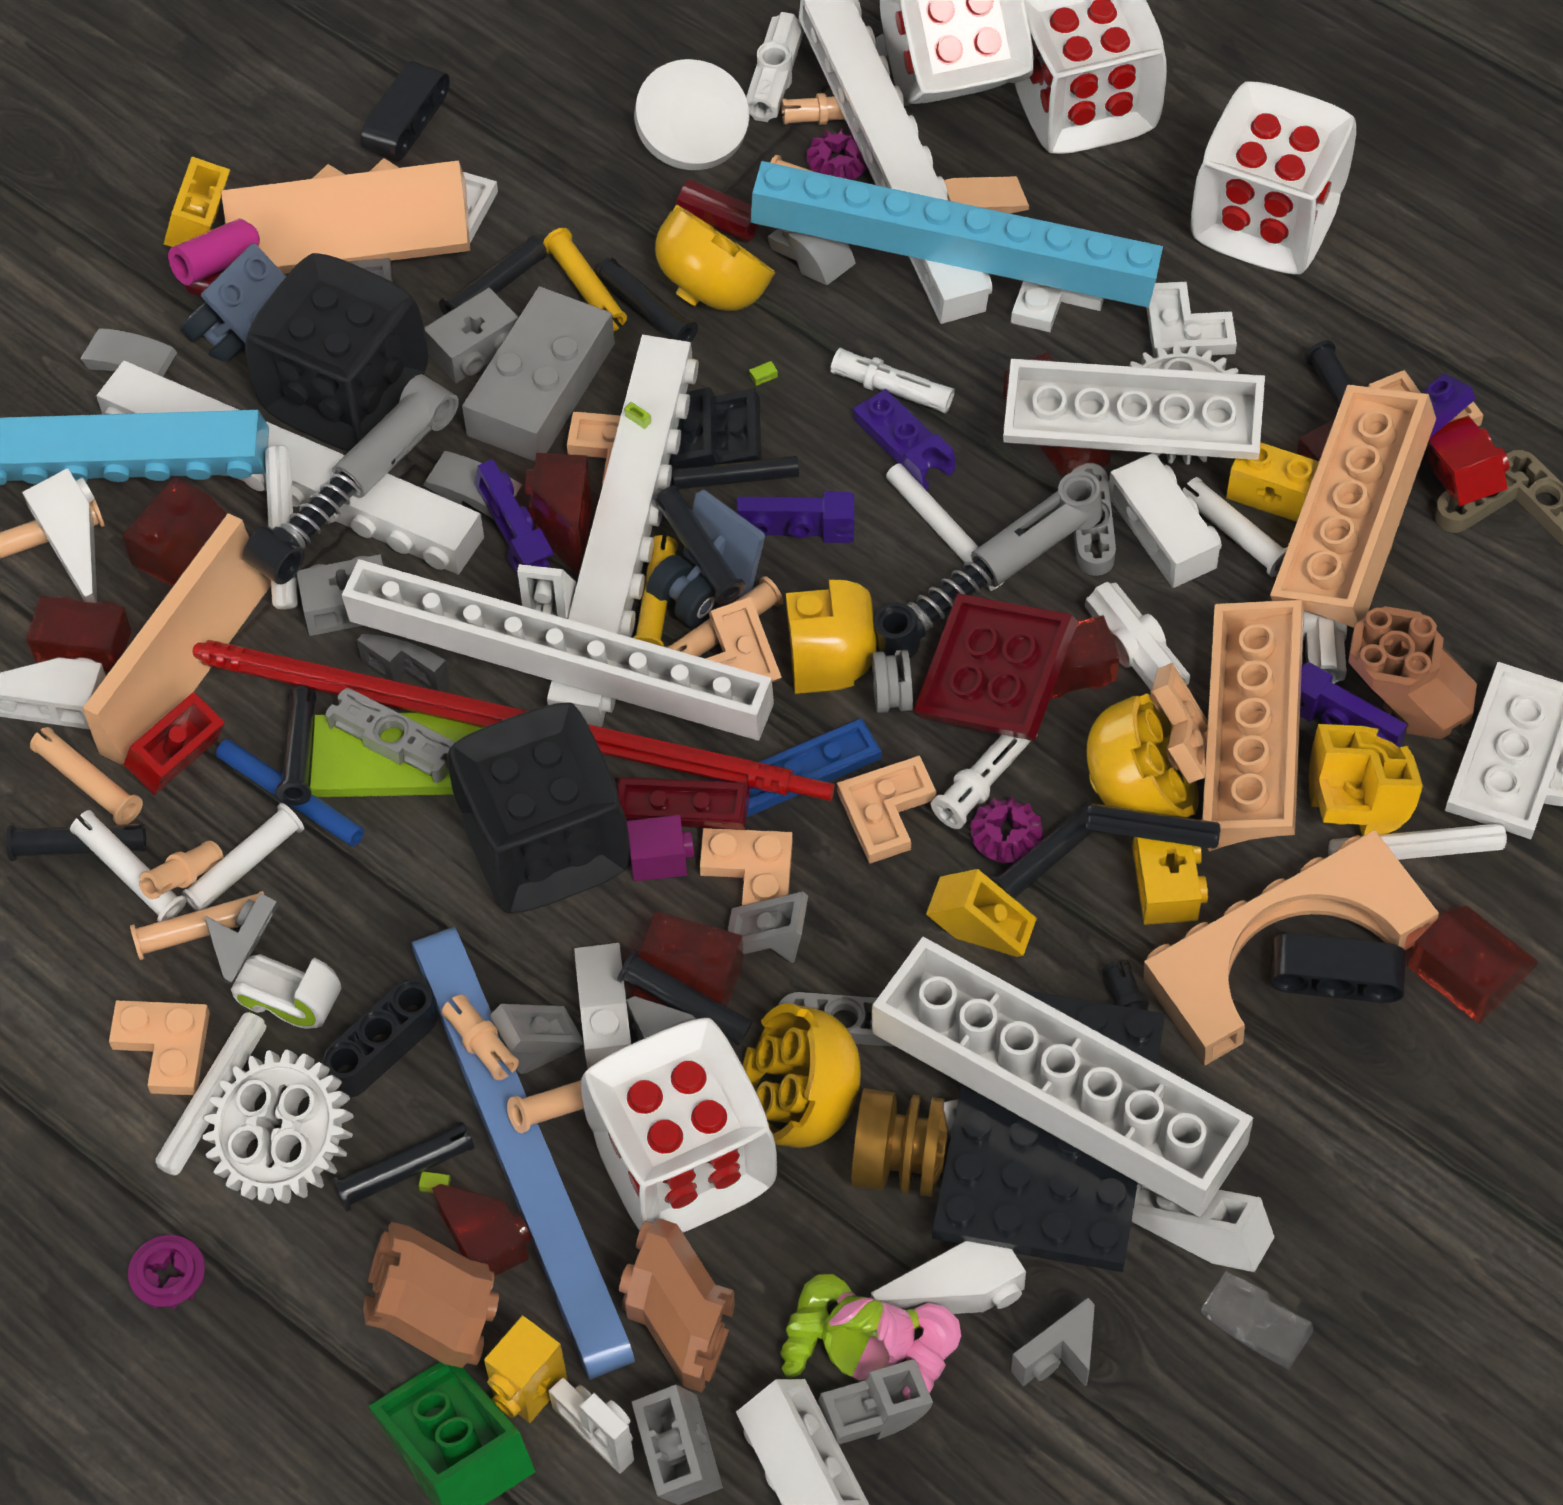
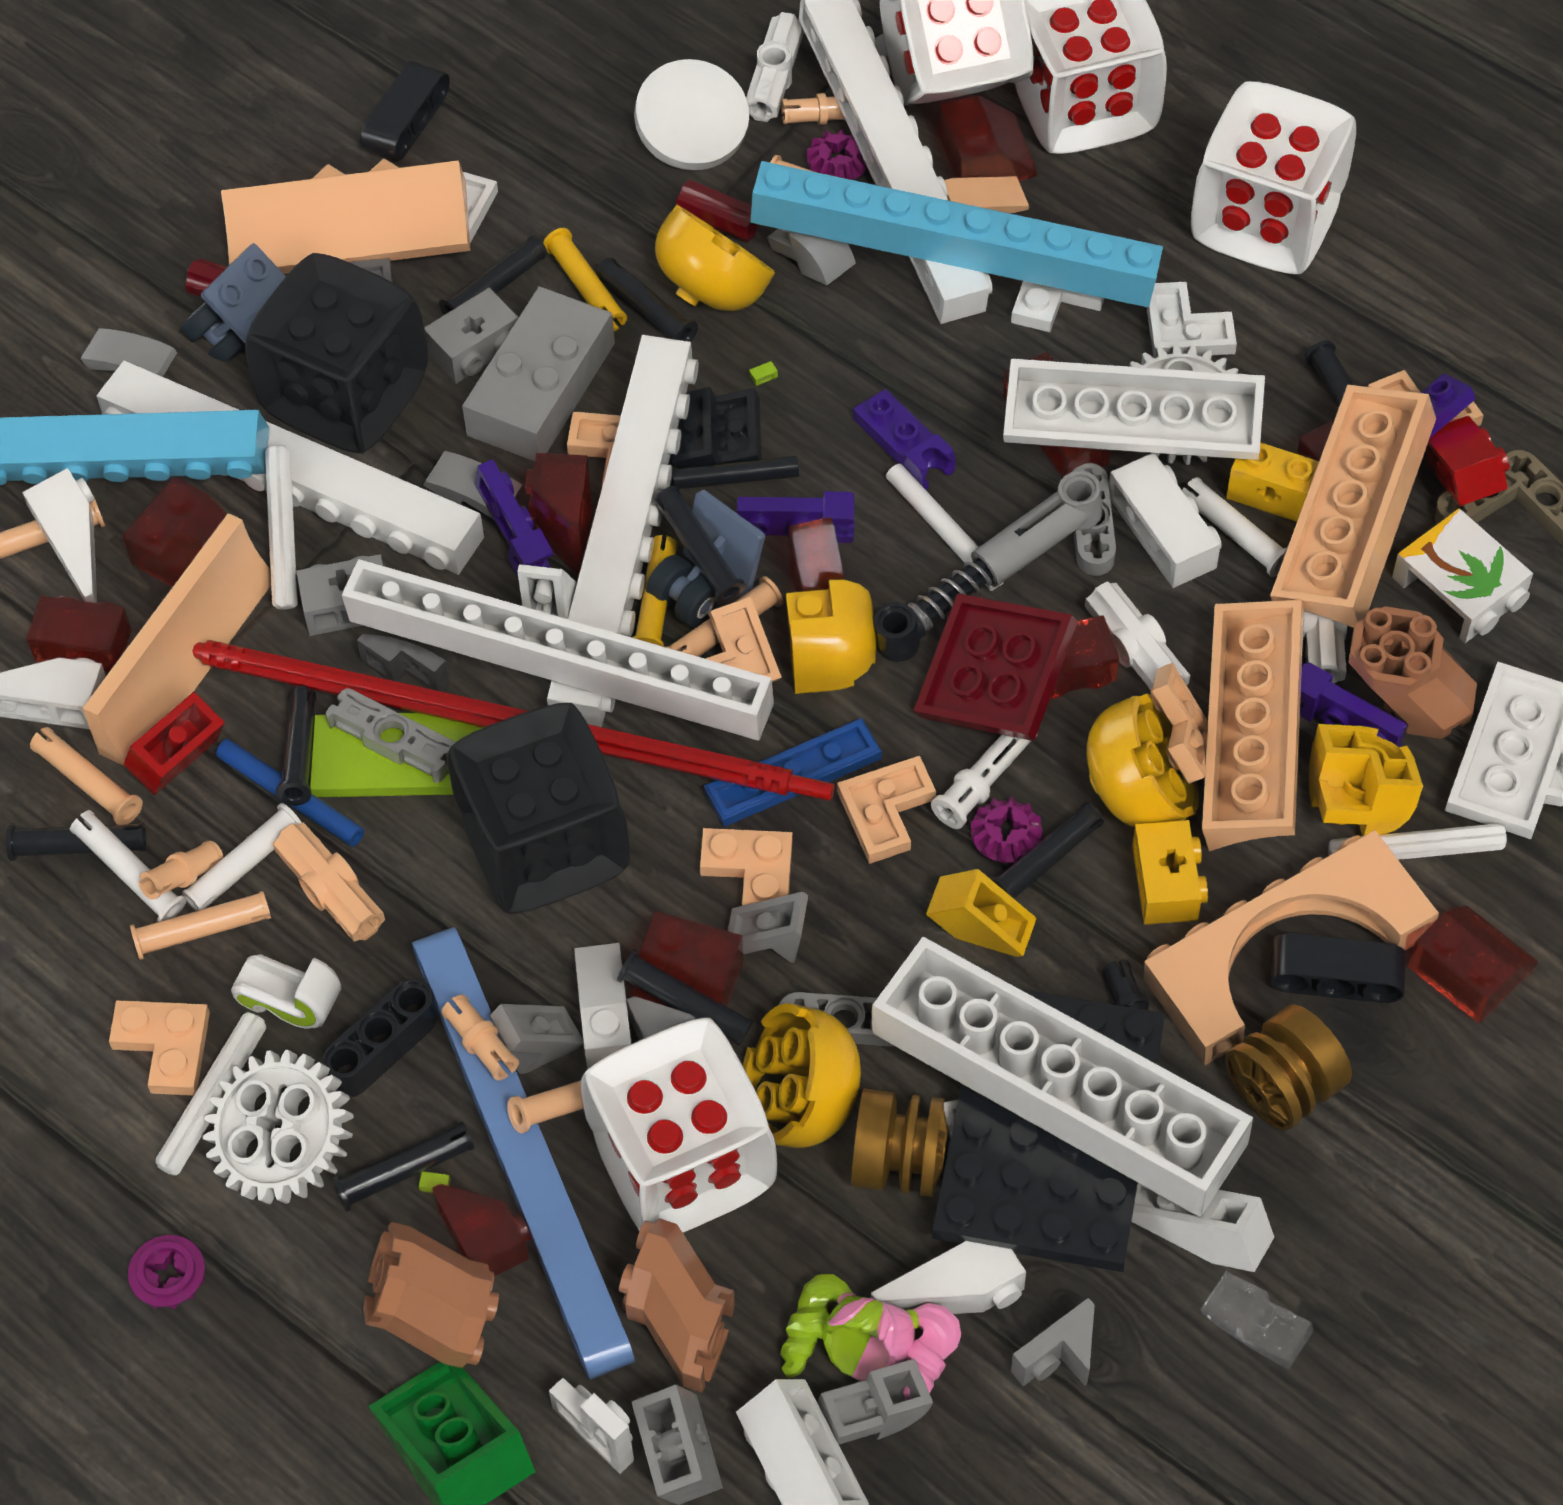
(196, 202): yellow brick -> none
(211, 251): dark pink brick -> none
(234, 947): light grey slope -> none
(329, 882): none -> light nougat piece
(421, 408): piece -> none
(524, 1370): yellow brick -> none
(637, 415): lime piece -> none
(659, 848): magenta brick -> none
(697, 802): dark red tile -> none
(814, 555): none -> clear red slope
(876, 374): white pin -> none
(887, 688): light grey wheel -> none
(983, 140): none -> clear red slope
(1153, 826): black axle -> none
(1288, 1067): none -> pearl gold wheel
(1466, 572): none -> white panel

